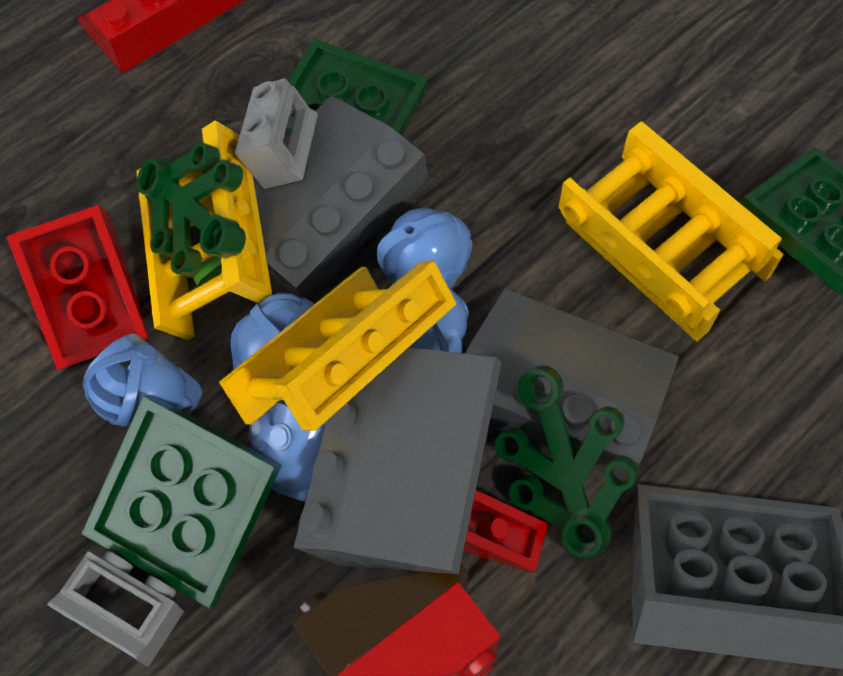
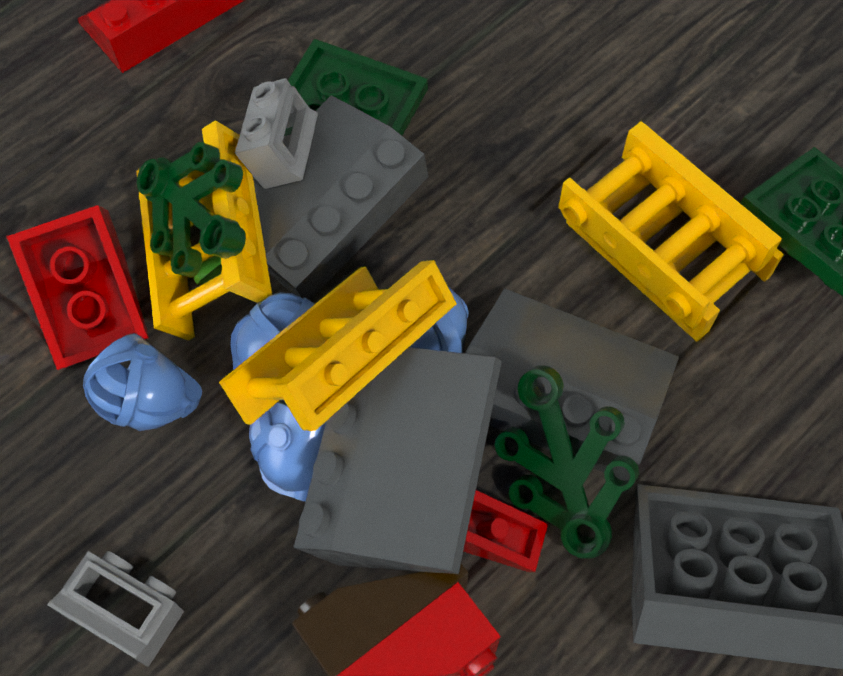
(181, 500): plate -> none
(426, 236): medium blue helmet -> none

